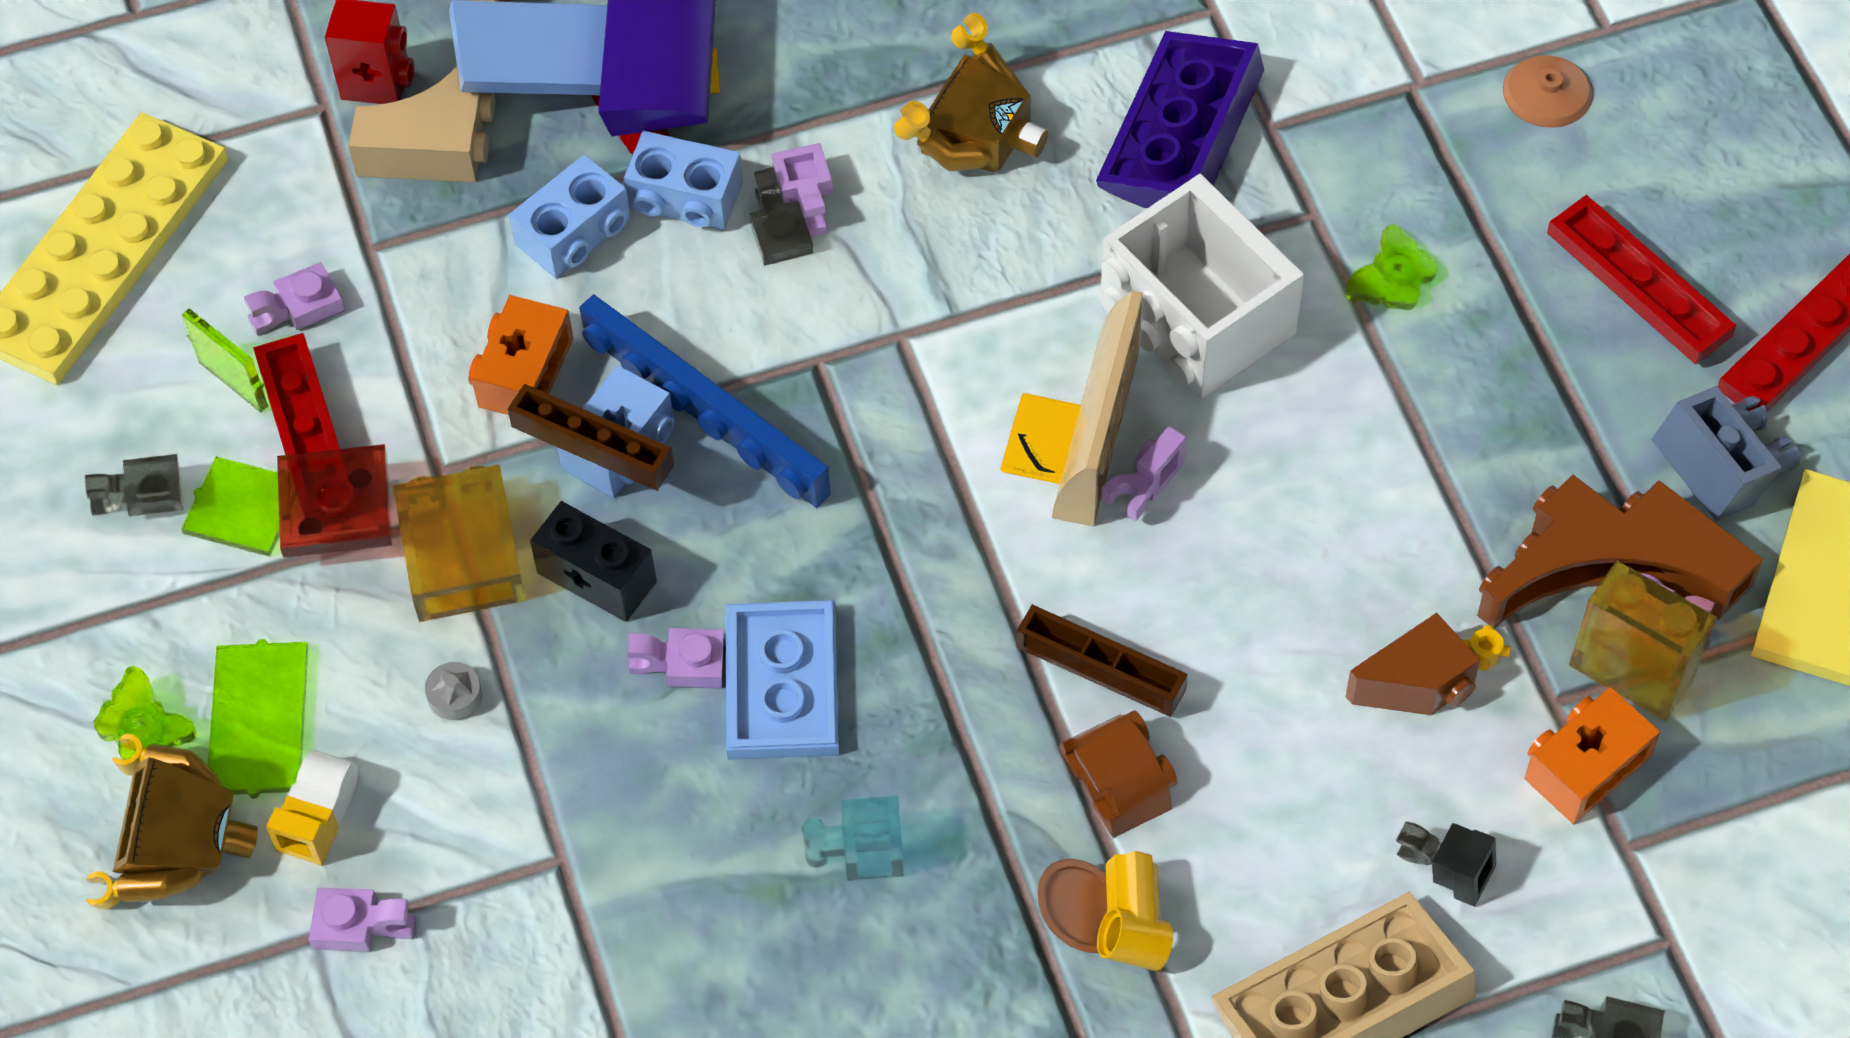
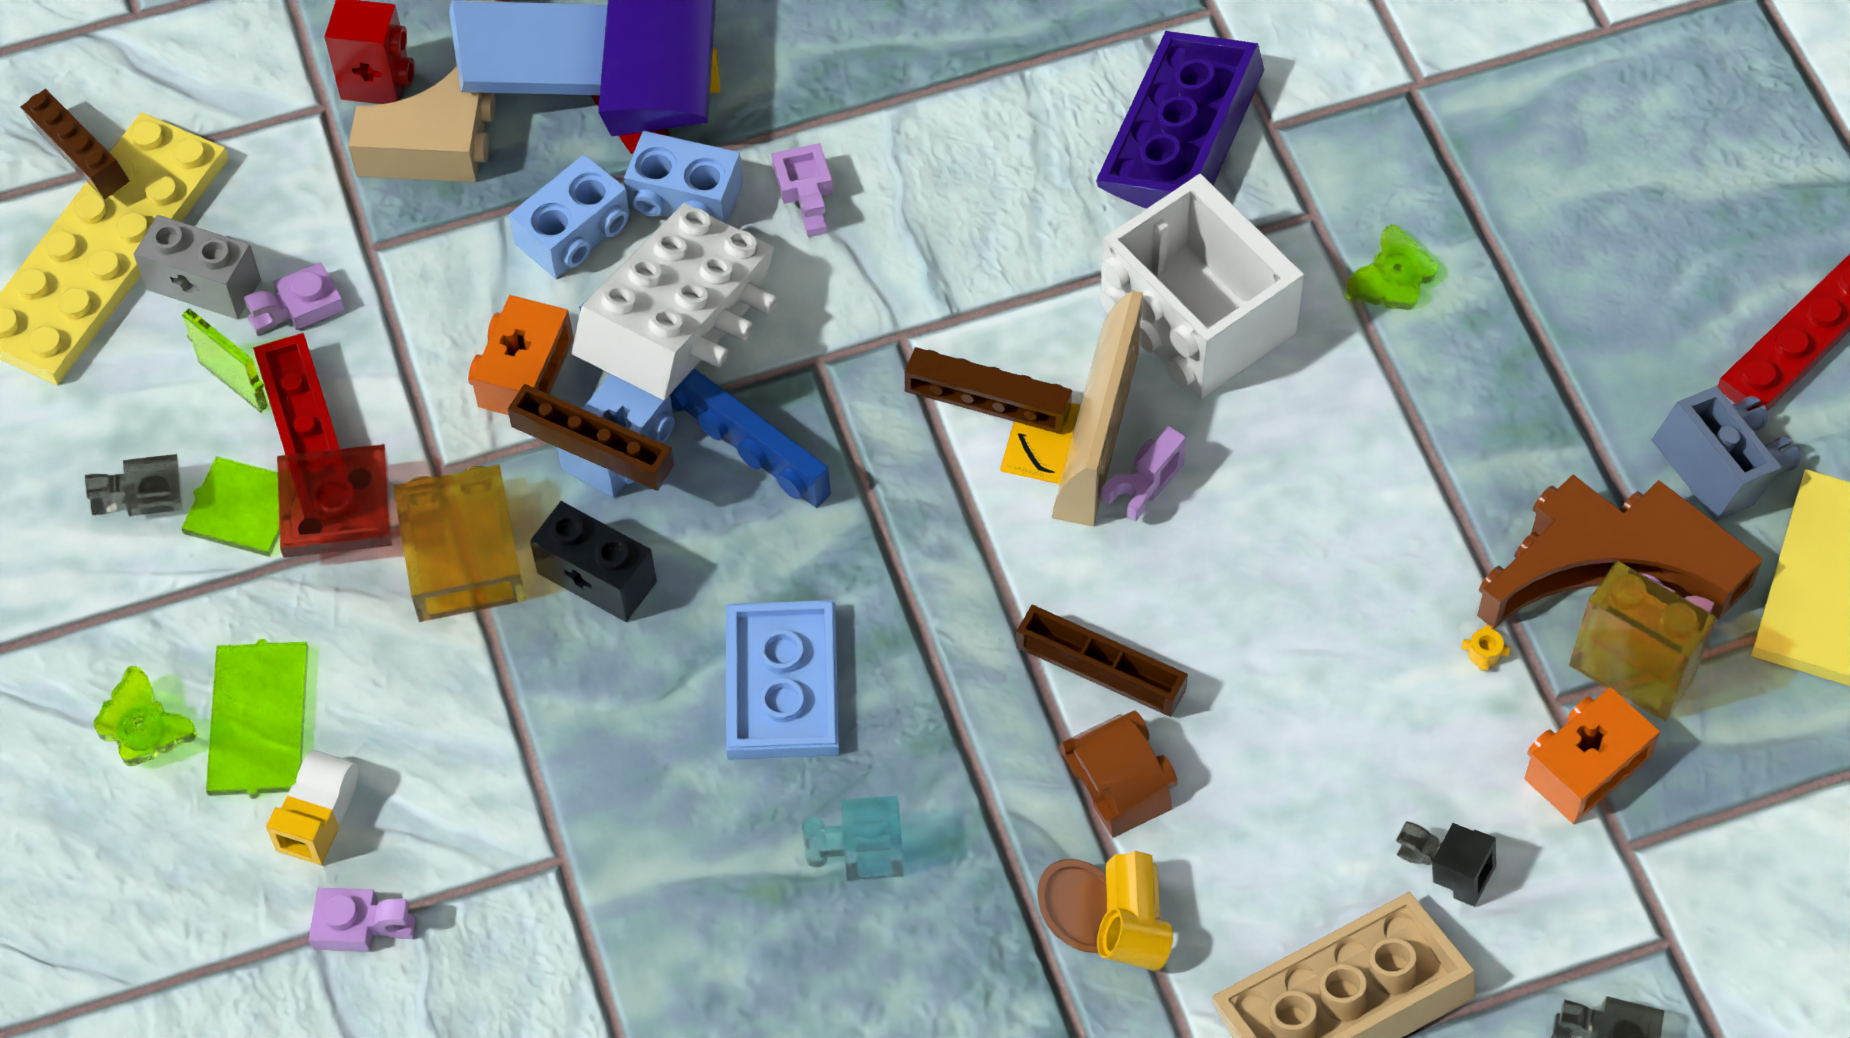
(75, 143): none -> reddish brown piece
(171, 826): pearl gold torso -> none
(197, 266): none -> light grey brick
(453, 690): light grey tile -> none
(675, 302): none -> white piece
(688, 658): lavender plate -> none
(778, 227): clear smoke plate -> none
(977, 112): pearl gold torso -> none
(988, 390): none -> reddish brown piece
(1416, 671): dark orange slope -> none
(1547, 91): nougat piece -> none
(1641, 279): red plate -> none

